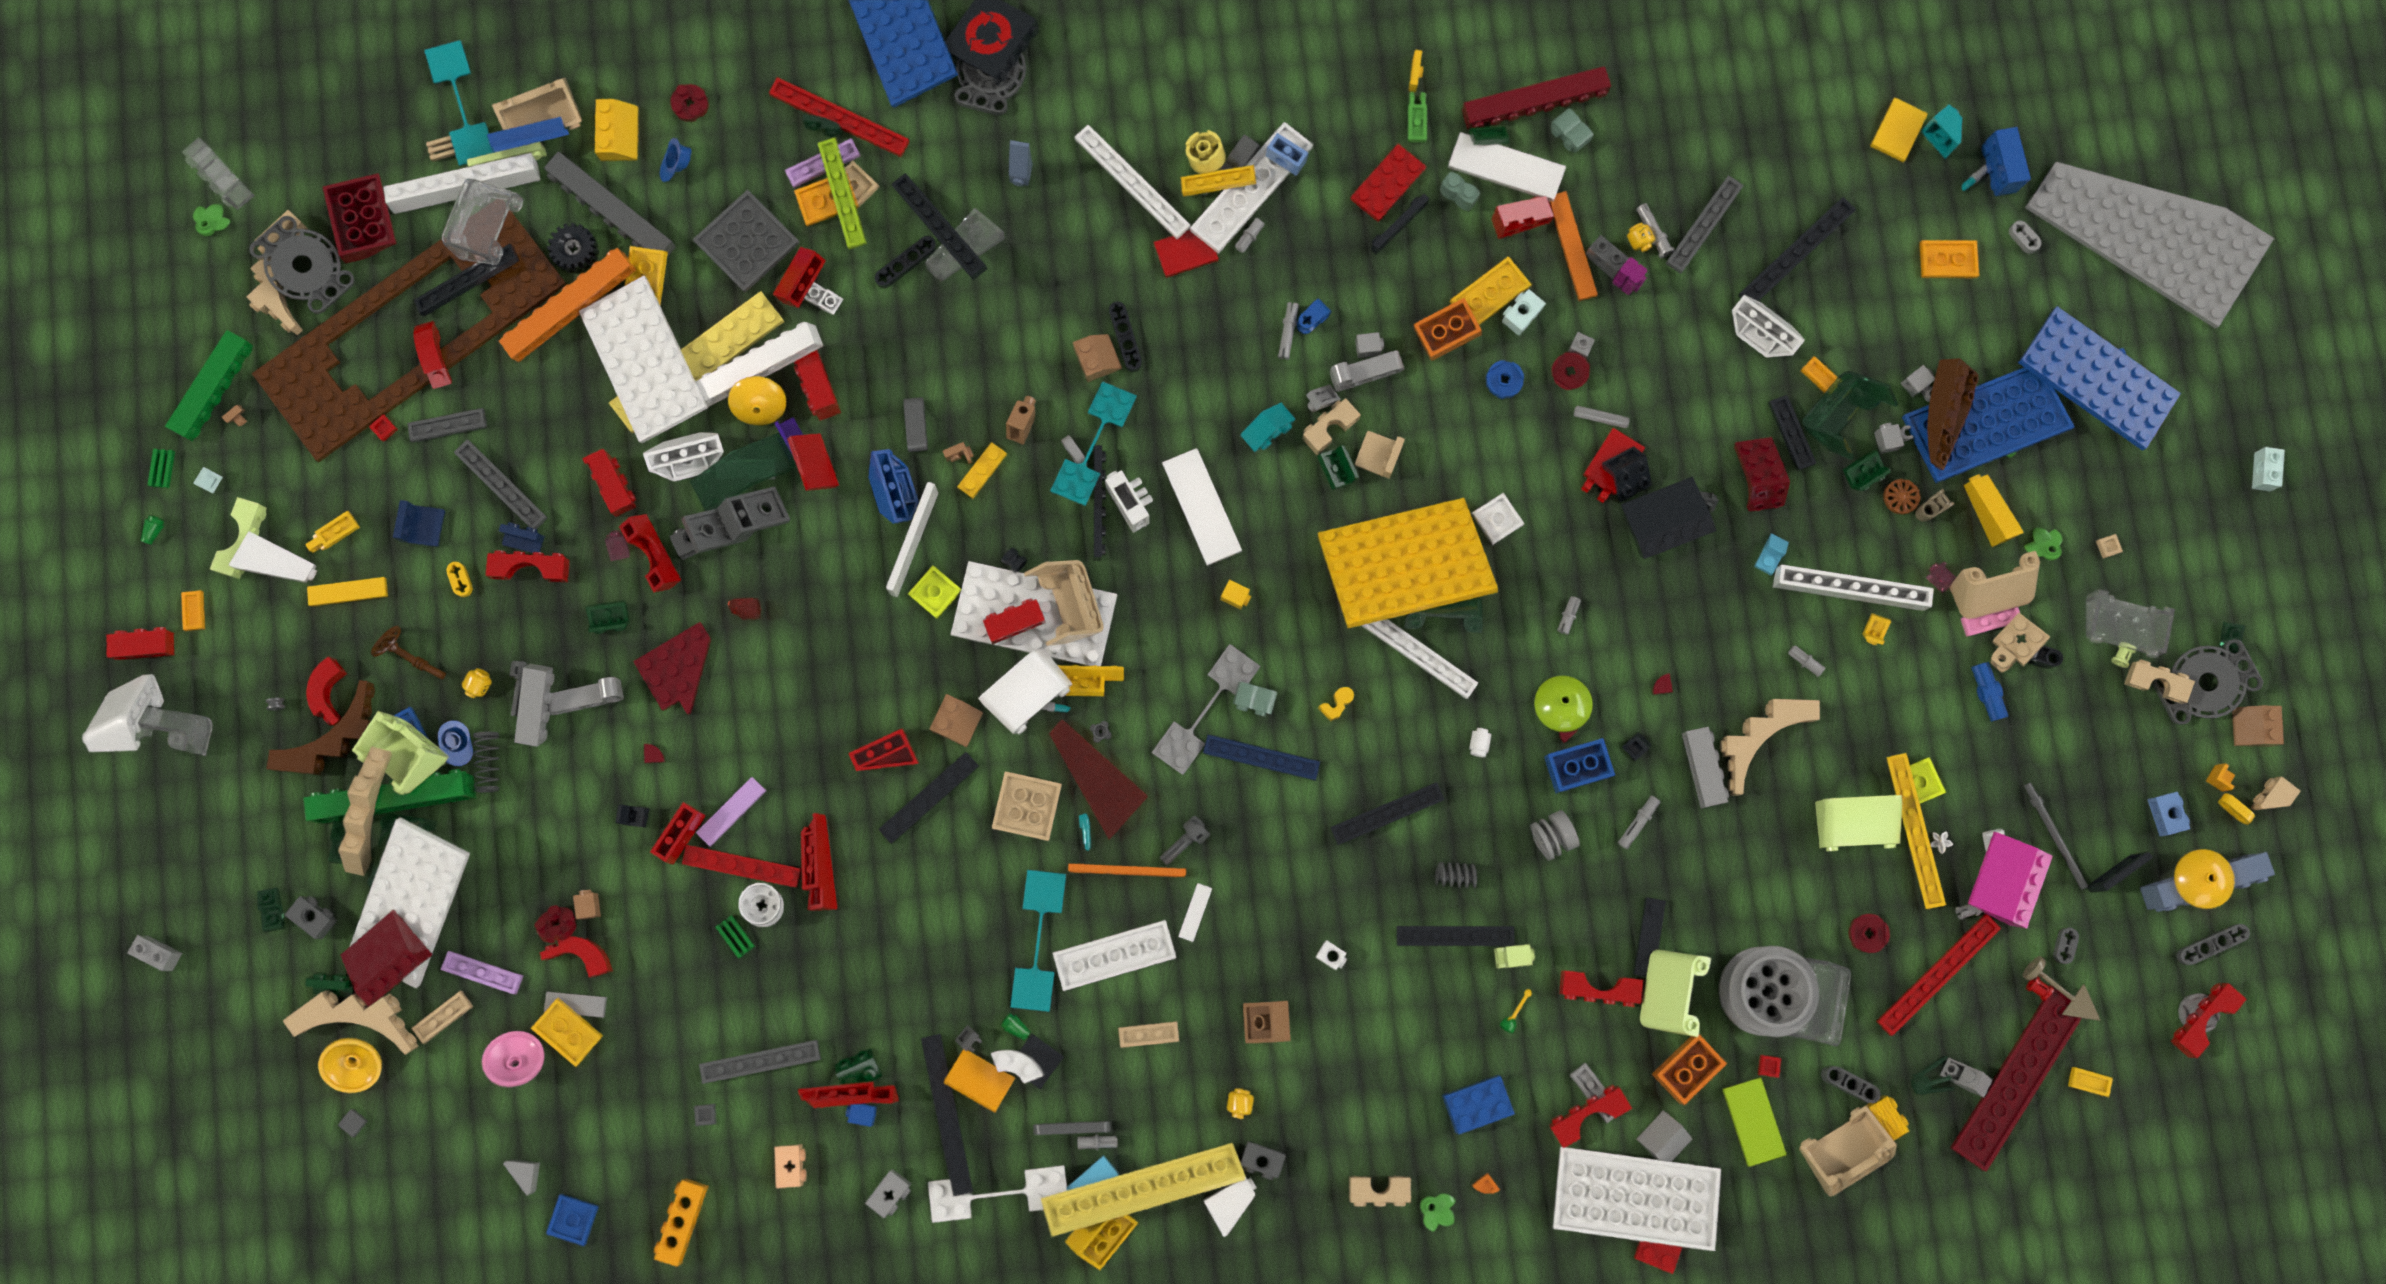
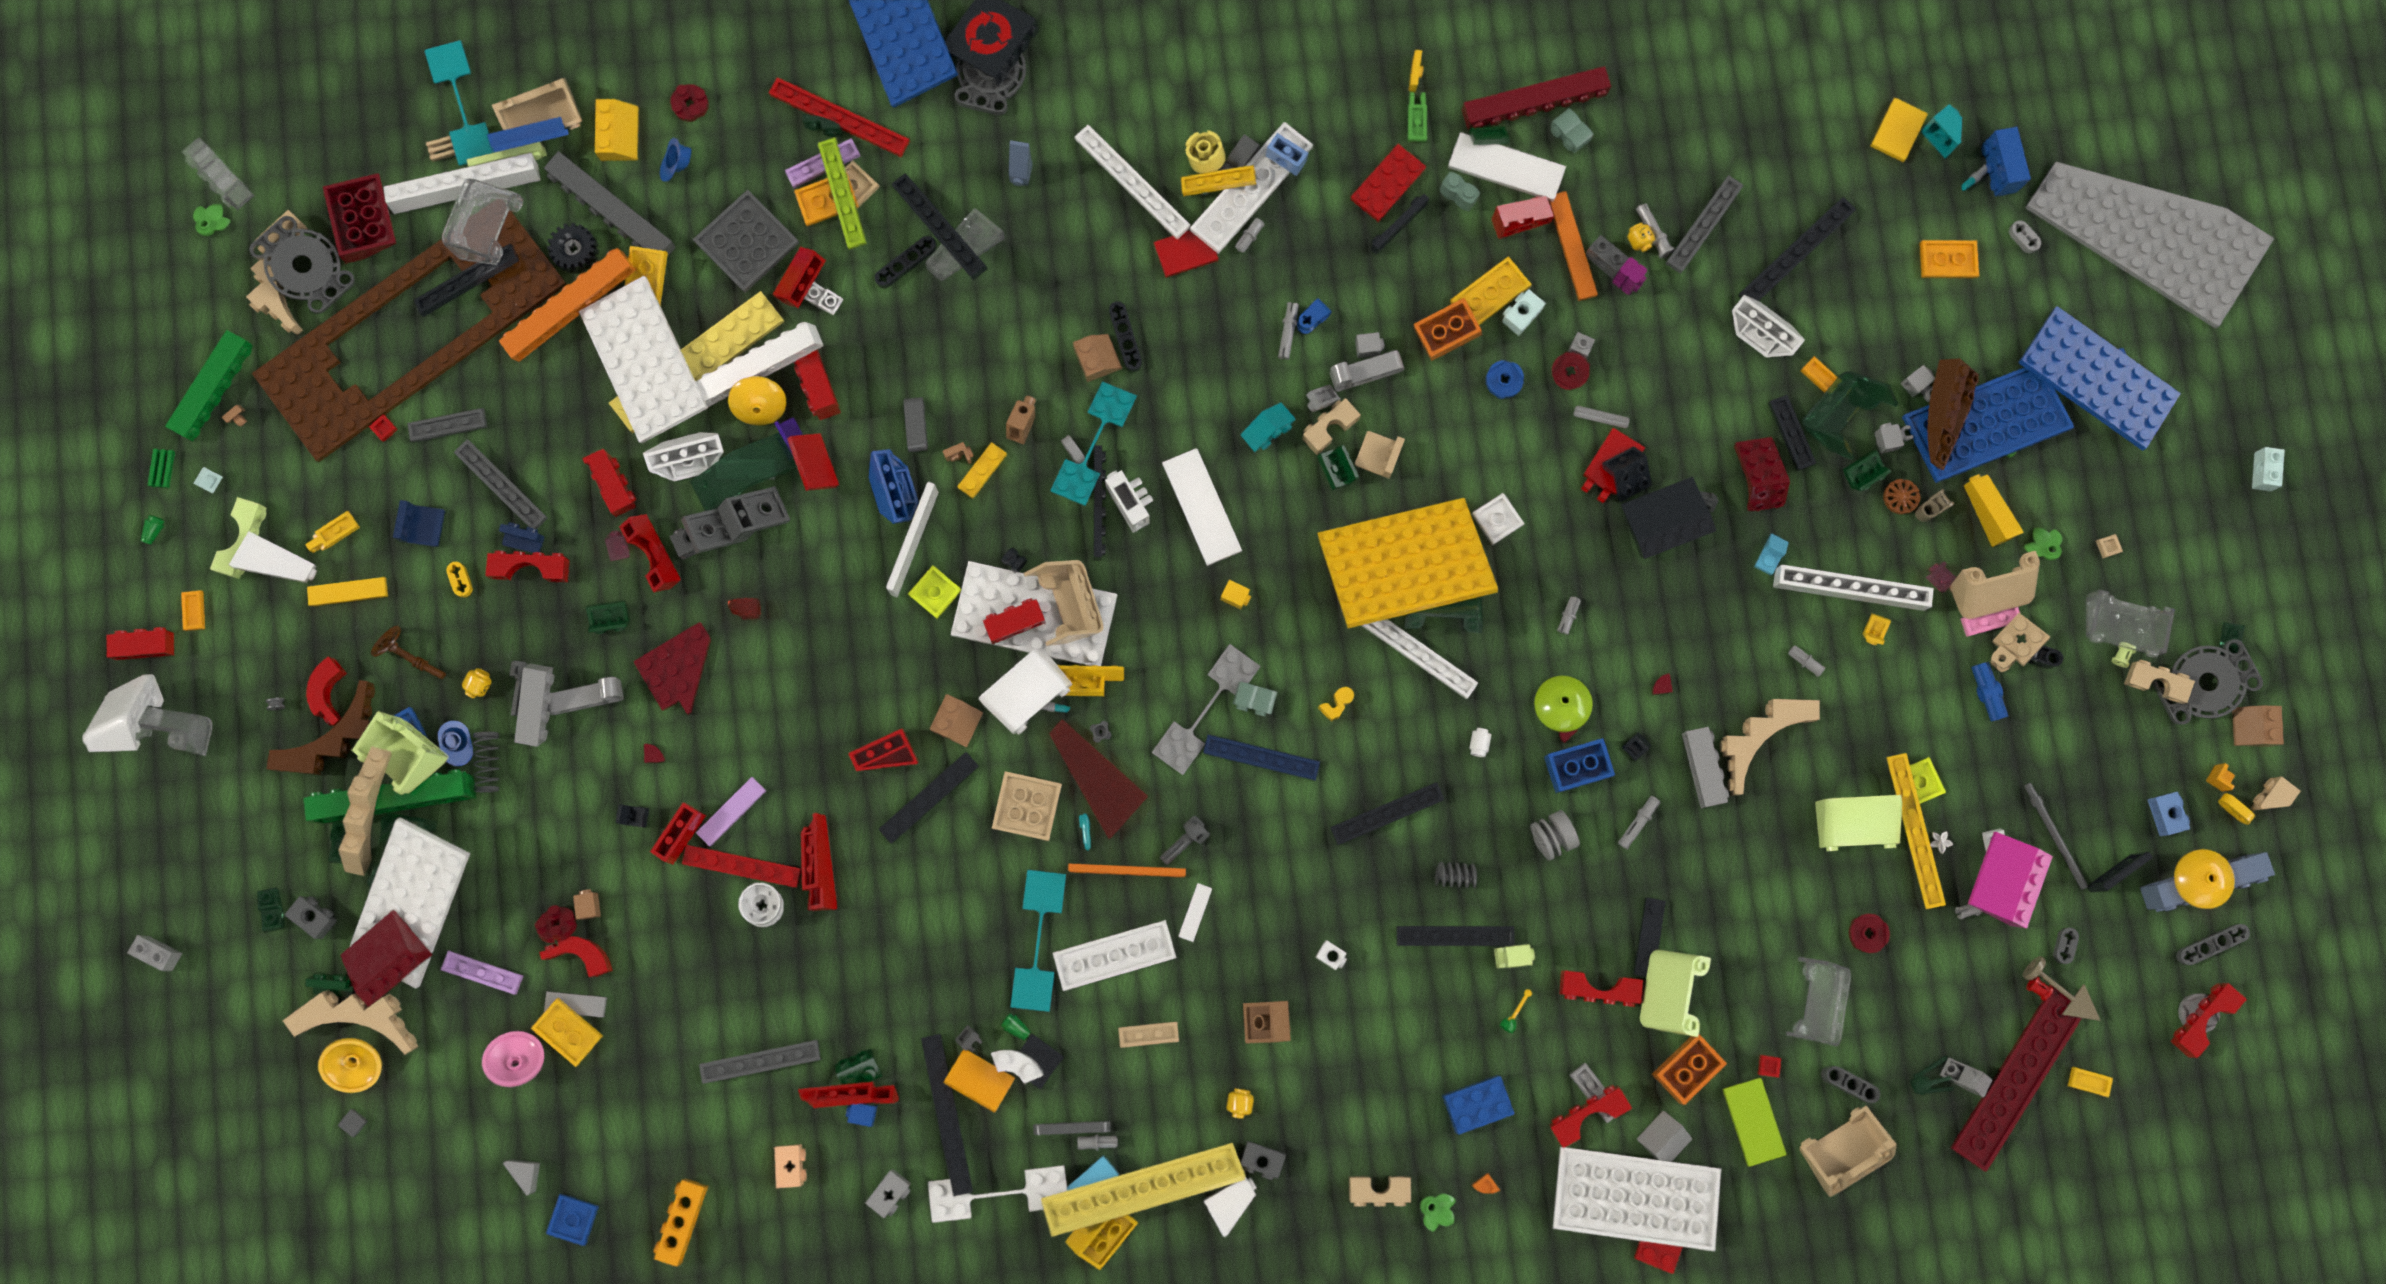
(429, 354): red arch -> none
(442, 1017): tan tile -> none
(705, 1114): dark grey tile -> none
(744, 950): green tile -> none
(1800, 987): light grey wheel -> none
(1888, 1116): yellow brick -> none
(1938, 974): red plate -> none

